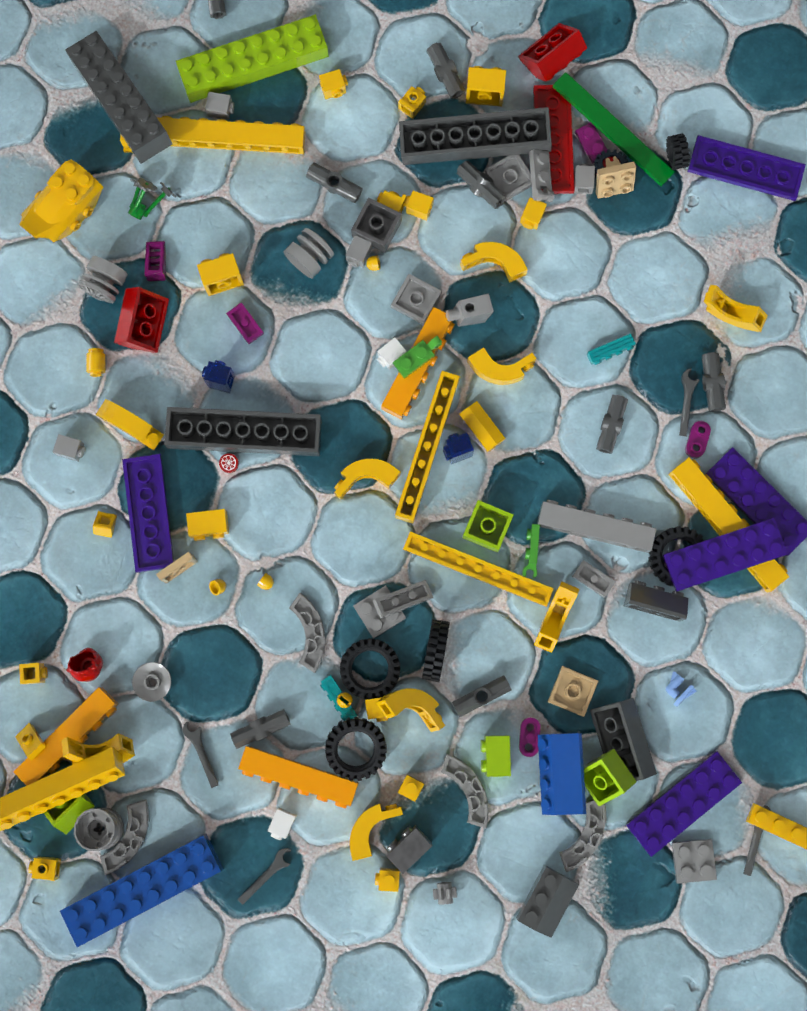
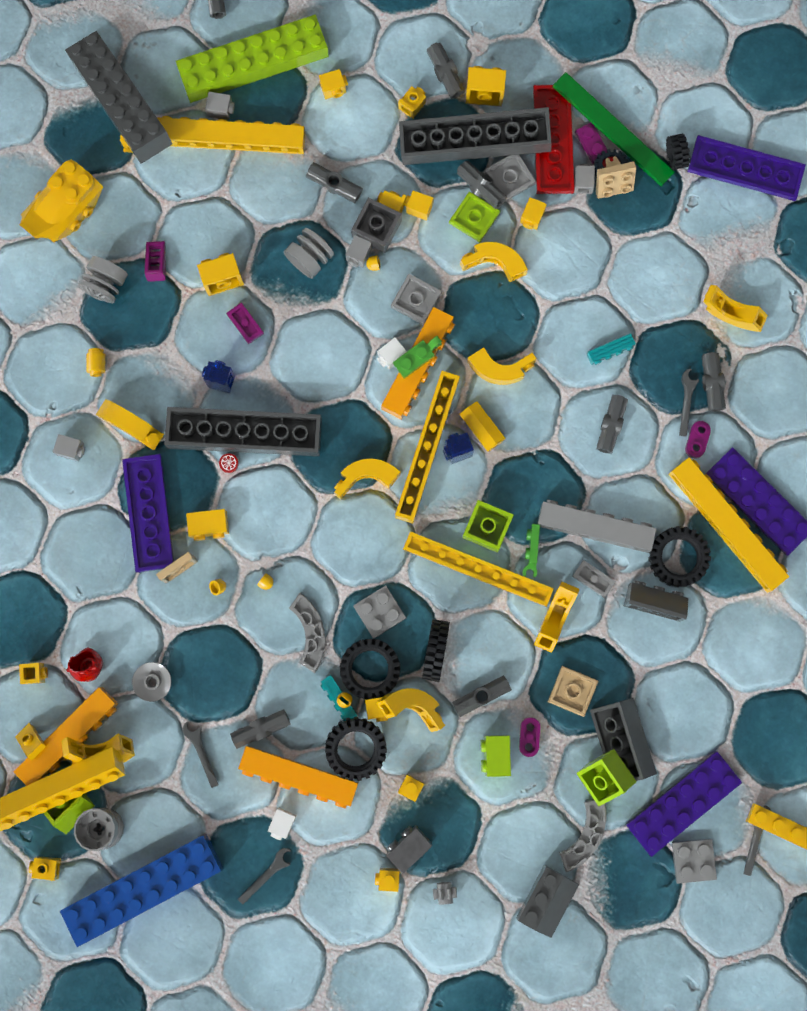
(104, 524): yellow slope -> none
(131, 842): light grey tile -> none
(137, 208): green plant -> none
(141, 320): red slope -> none
(359, 837): yellow arch -> none
(403, 599): light grey plate -> none
(471, 311): light grey torso -> none
(472, 788): light grey tile -> none
(474, 217): none -> lime plate
(541, 176): light grey plate -> none
(553, 51): red slope -> none
(561, 774): blue slope -> none
(672, 690): light blue piece -> none
(725, 554): dark purple plate -> none

